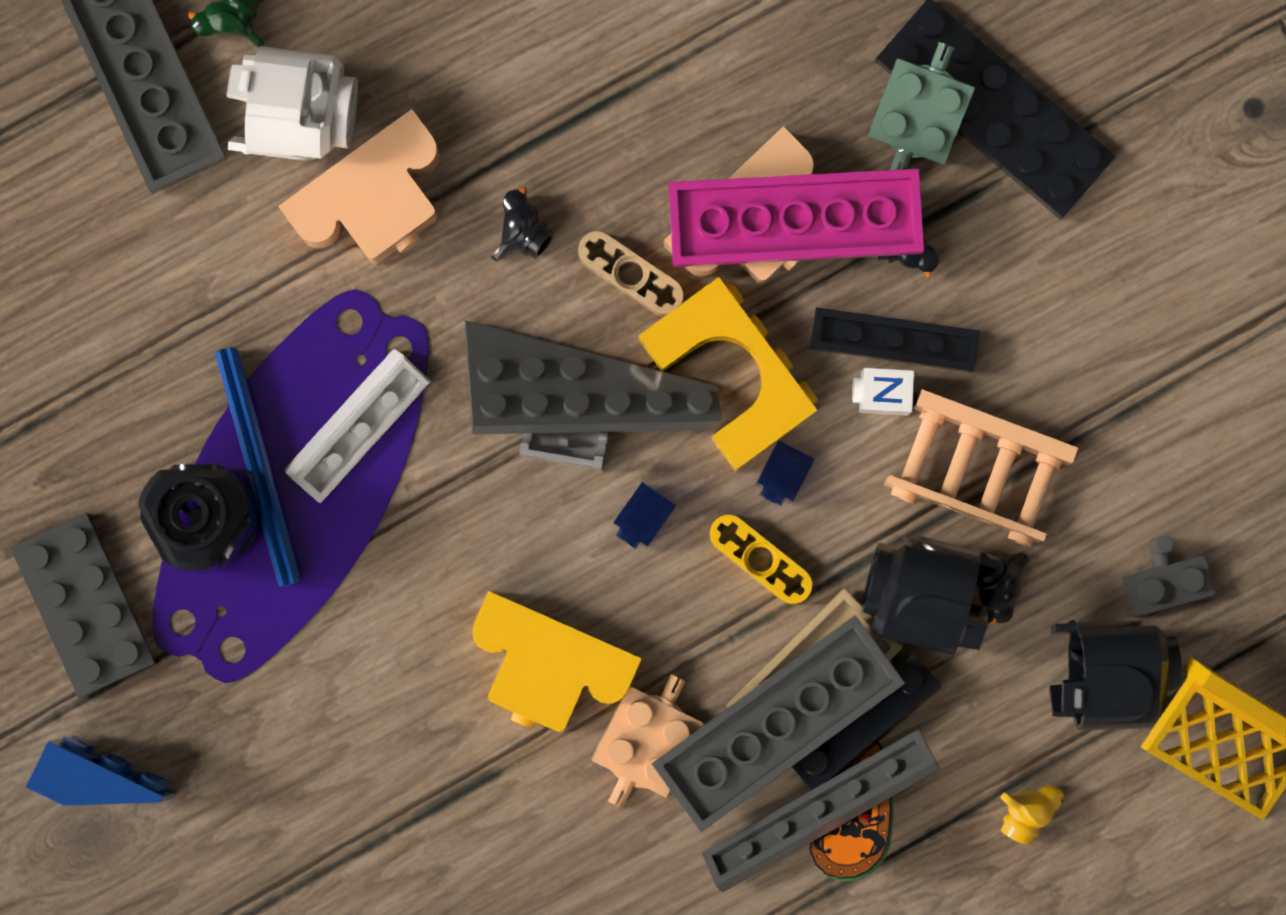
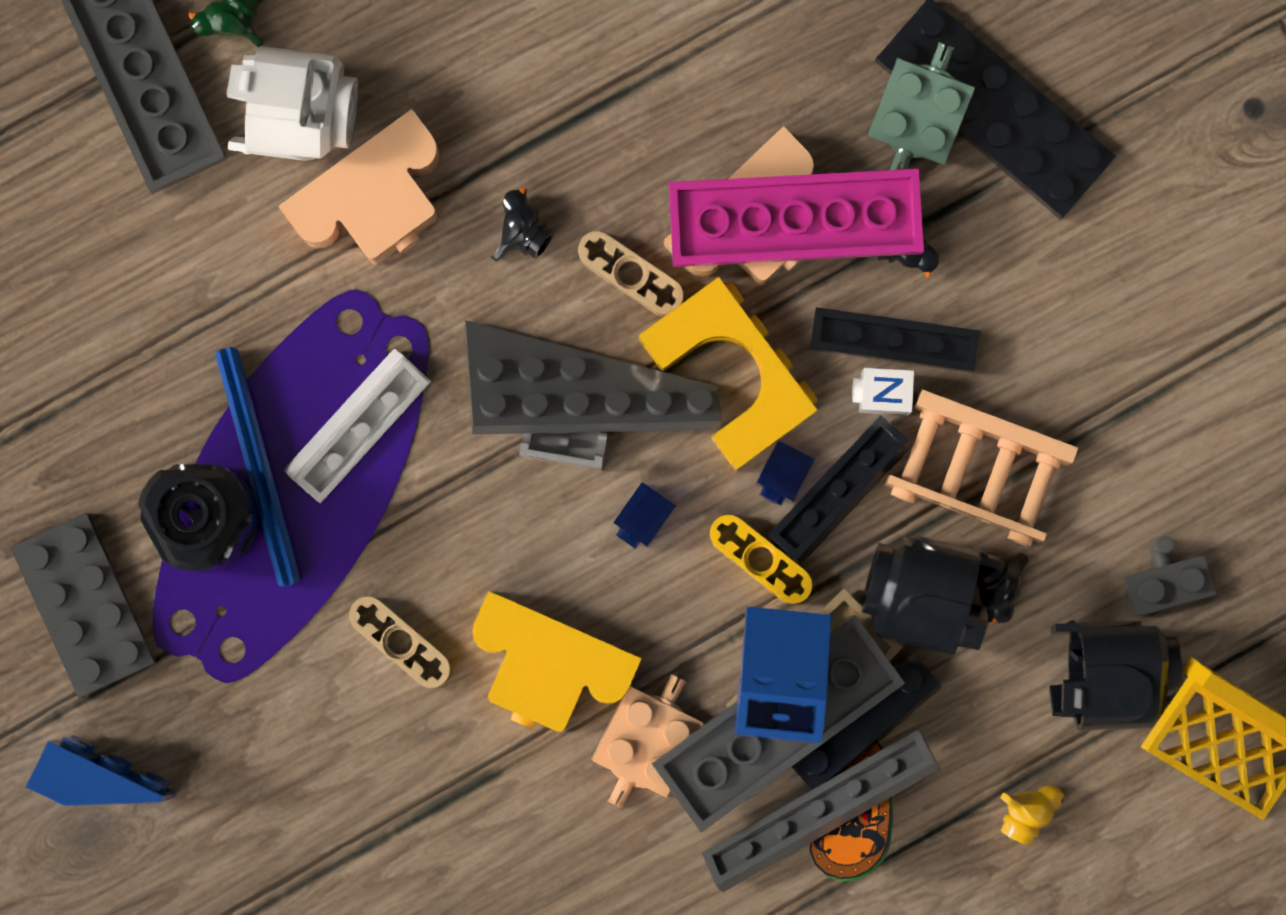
(370, 629): none -> tan beam
(783, 675): none -> blue slope
(840, 490): none -> black plate

